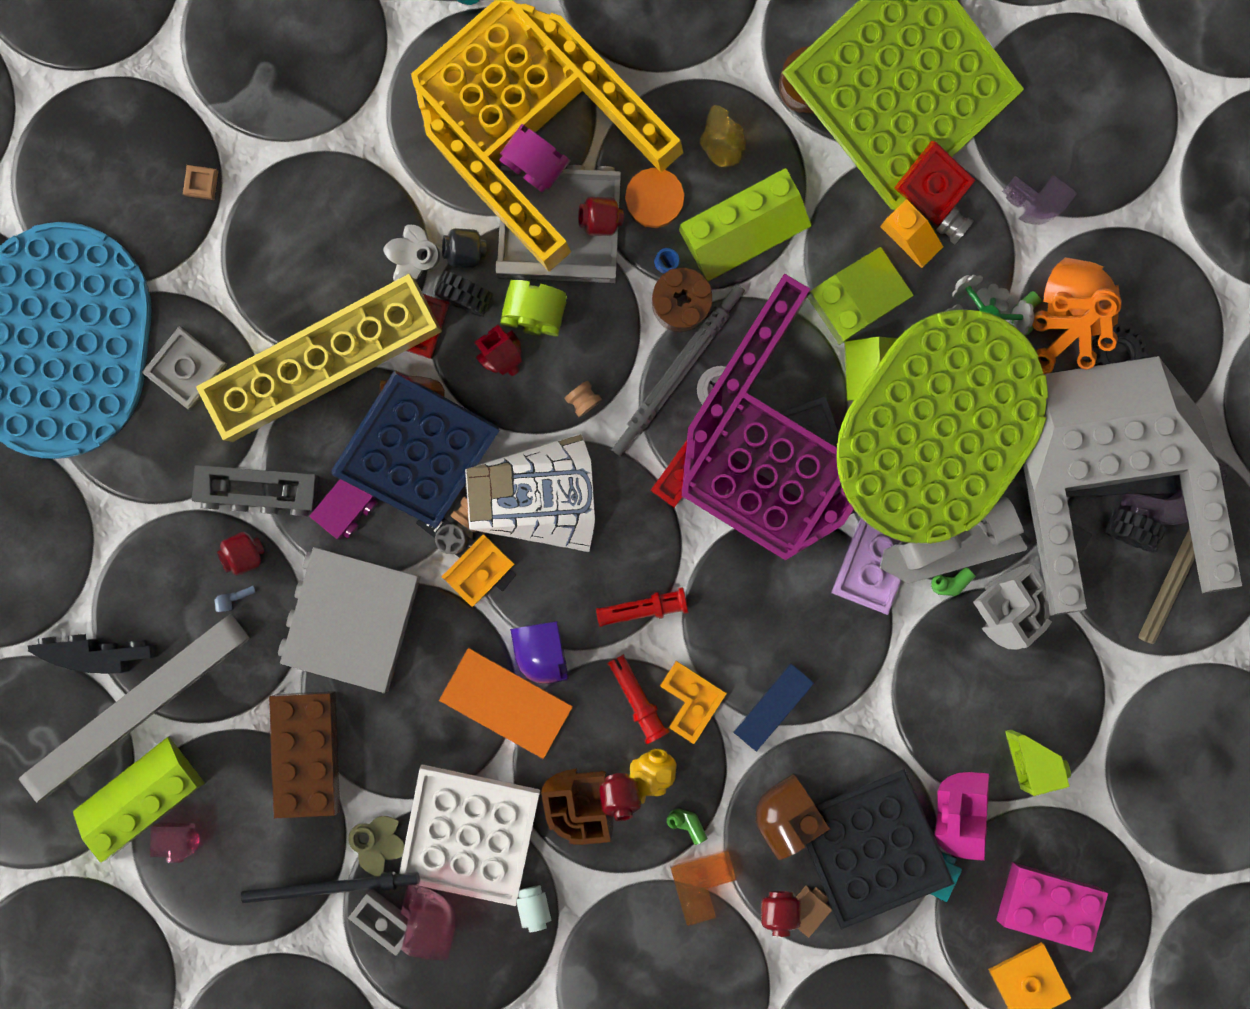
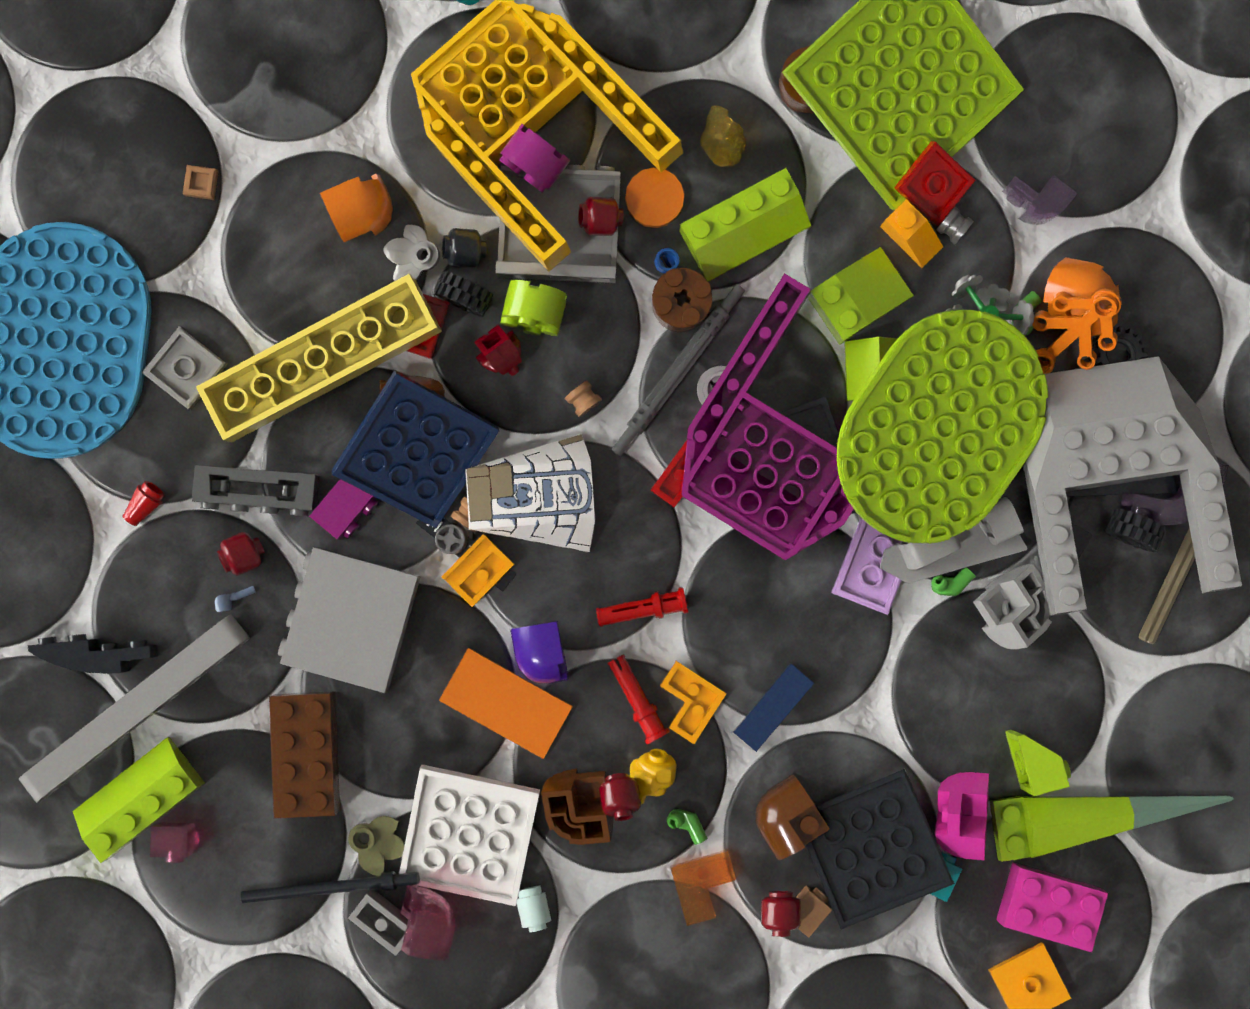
(143, 502): none -> red cone
(359, 207): none -> orange brick
(1052, 823): none -> lime plate

